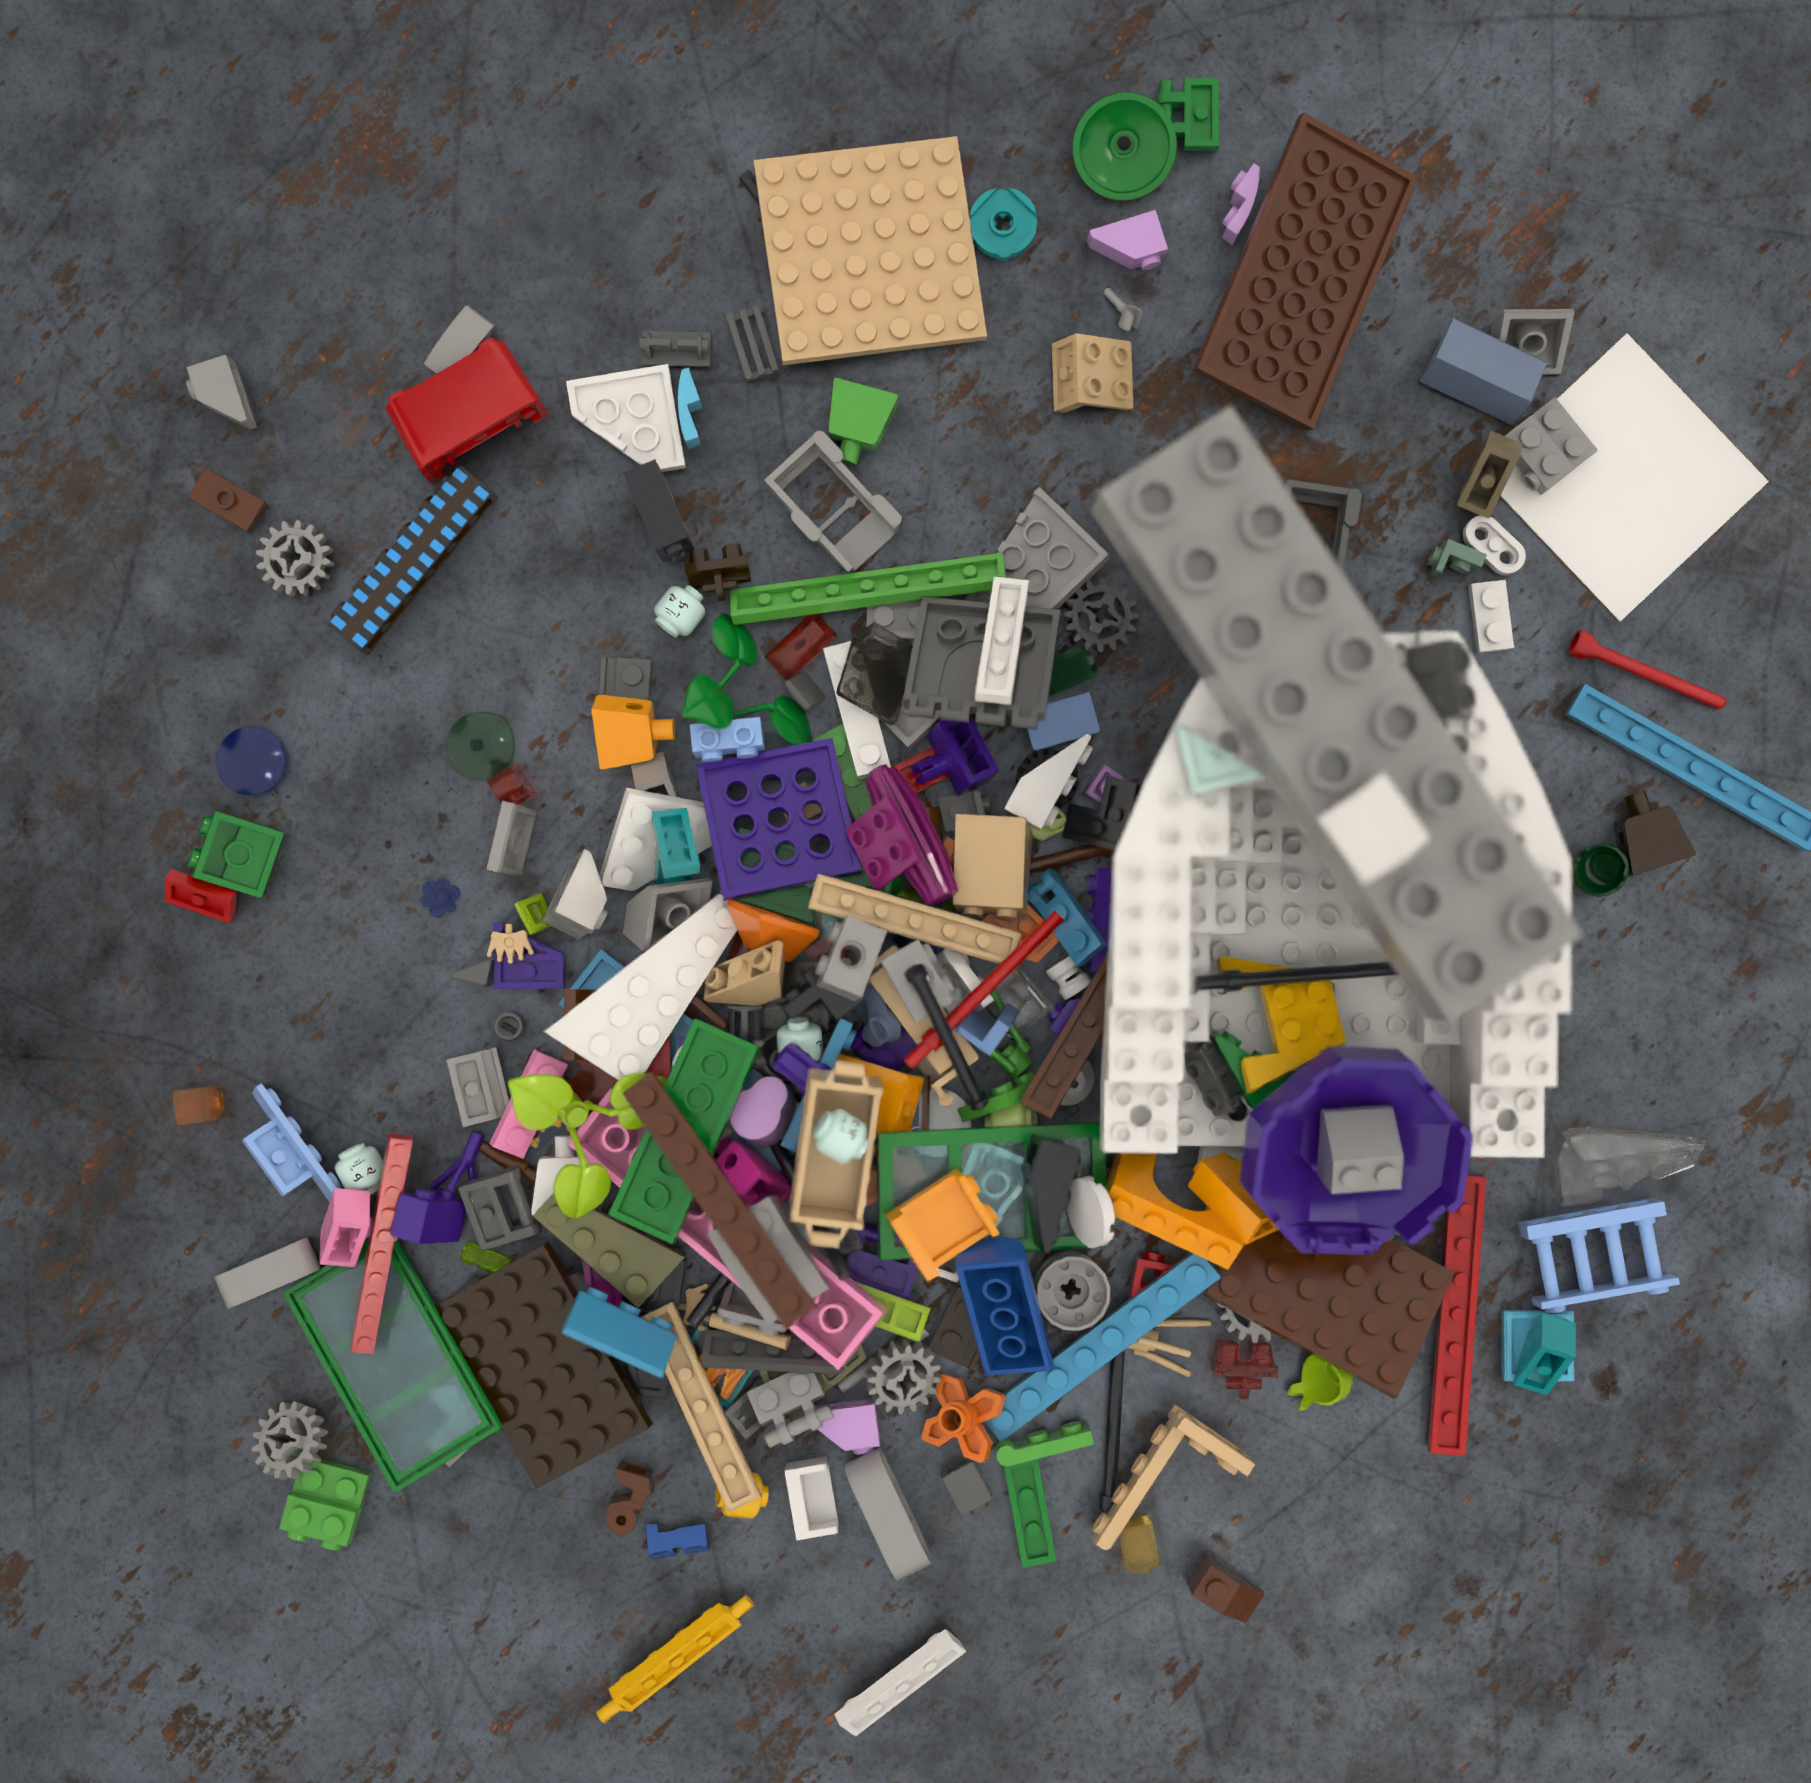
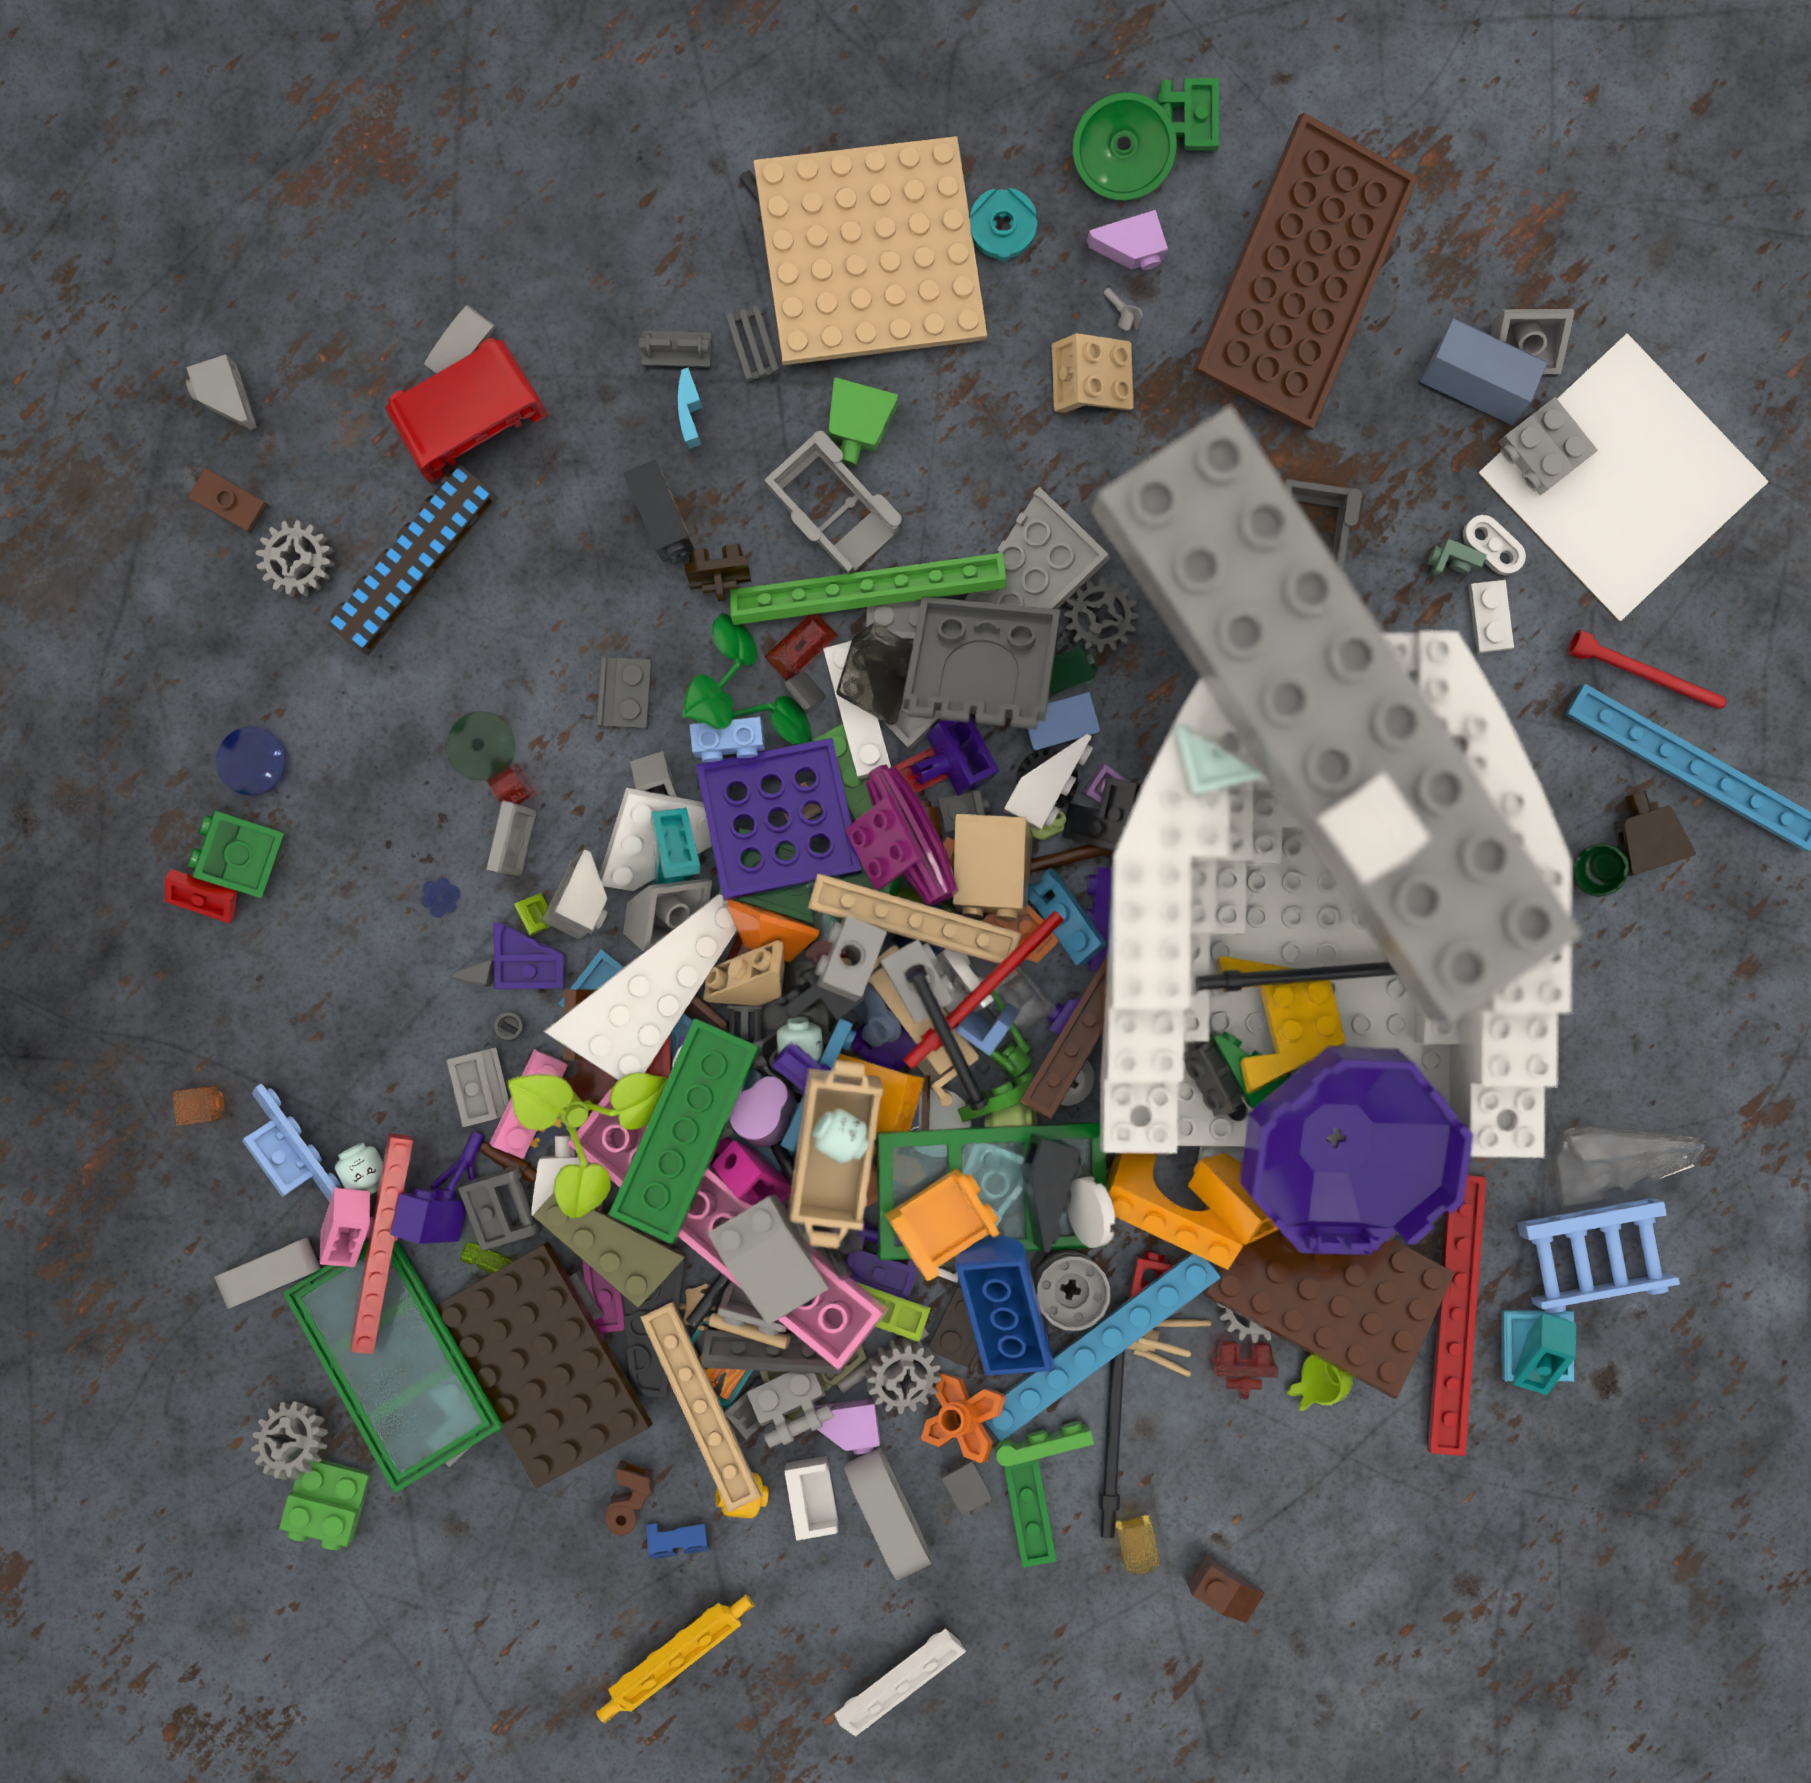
(509, 943): tan piece -> none
(620, 1331): dark azure slope -> none
(627, 730): light orange torso -> none
(632, 413): white plate -> none
(679, 610): light aqua head -> none
(720, 1200): reddish brown plate -> none
(1002, 641): white plate -> none
(1065, 969): white wheel -> none
(1148, 1467): tan bracket -> none
(1244, 195): lavender slope -> none
(1359, 1149): light grey slope -> none
(1443, 678): dark grey bracket -> none
(1489, 474): dark tan brick -> none

